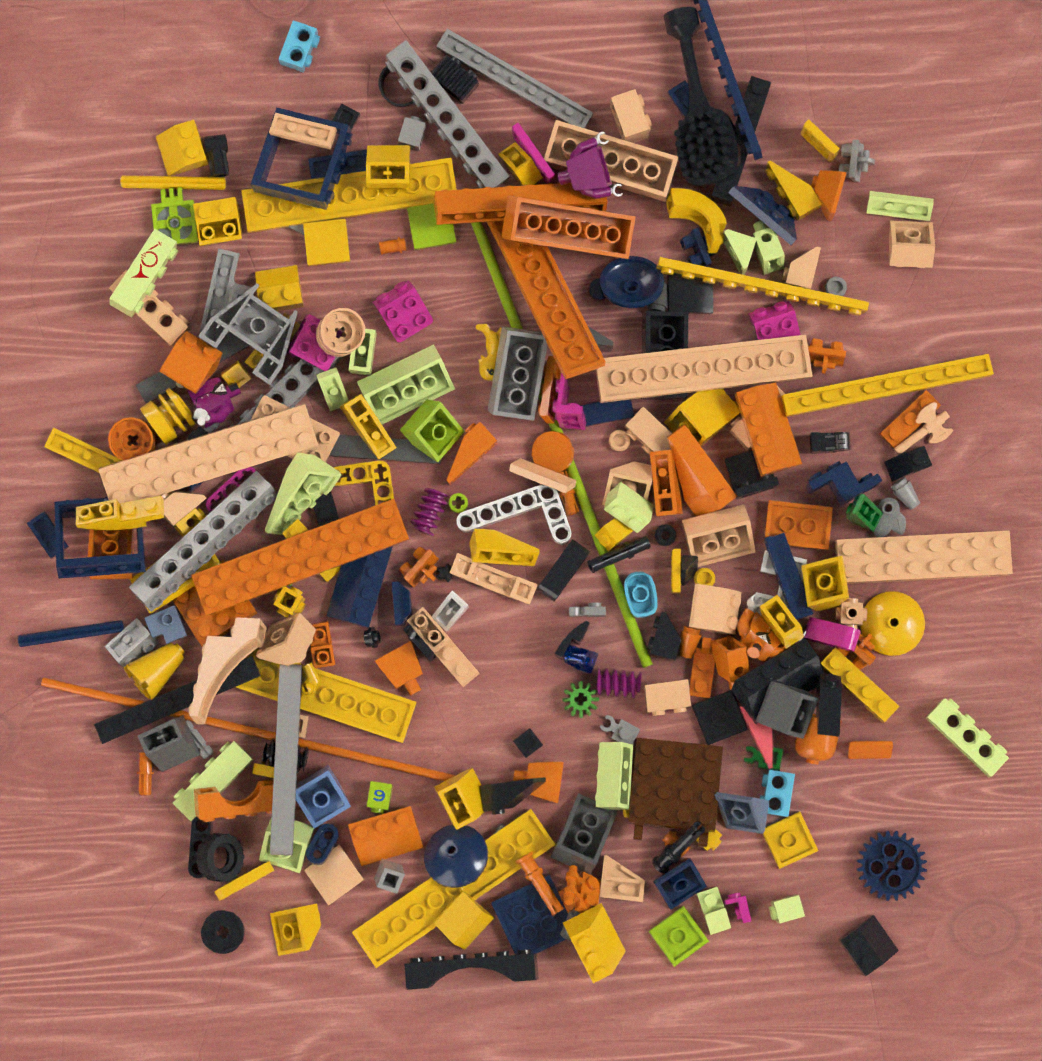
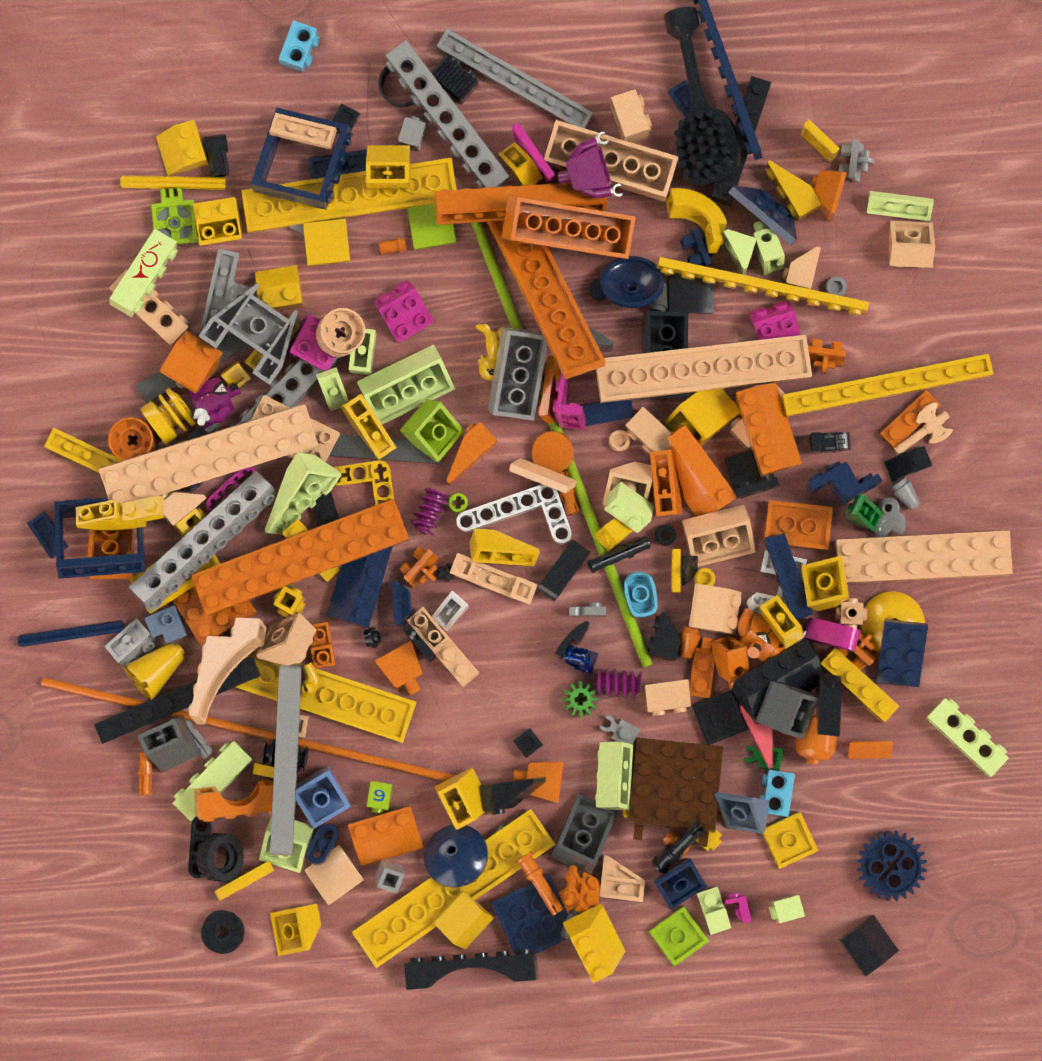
(901, 652): none -> dark blue plate

